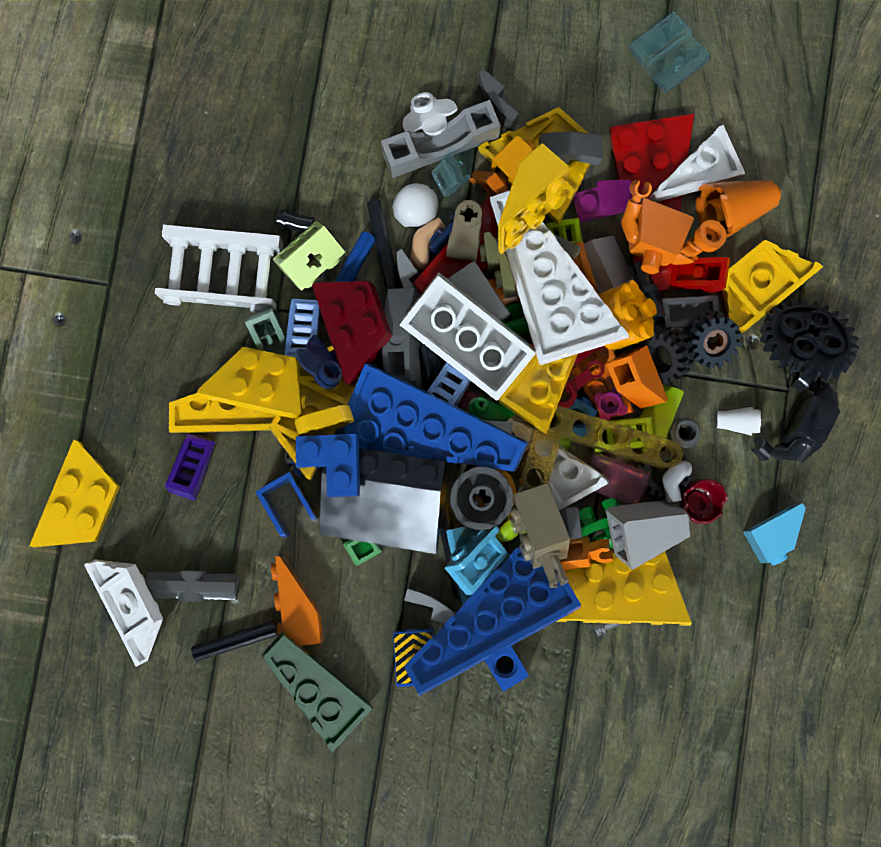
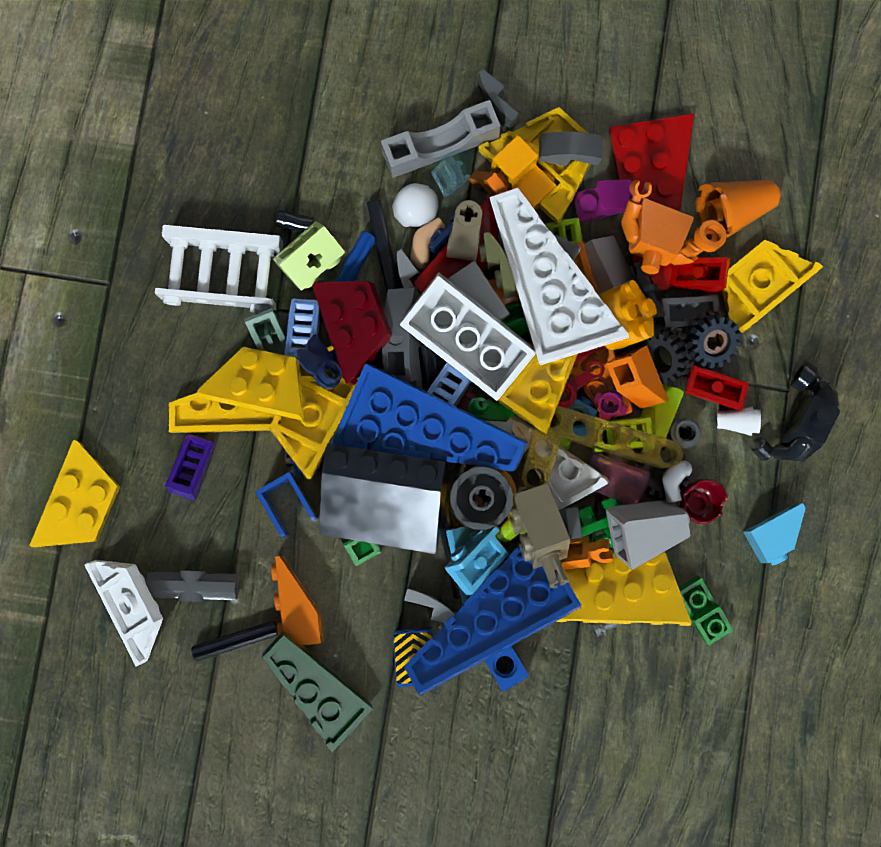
(324, 420): yellow beam -> none
(338, 455): blue plate -> none
(428, 114): white plate -> none
(535, 191): yellow slope -> none
(669, 52): clear light blue slope -> none
(703, 611): none -> green slope
(711, 162): white wing -> none
(716, 387): none -> red slope
(809, 340): black gear -> none

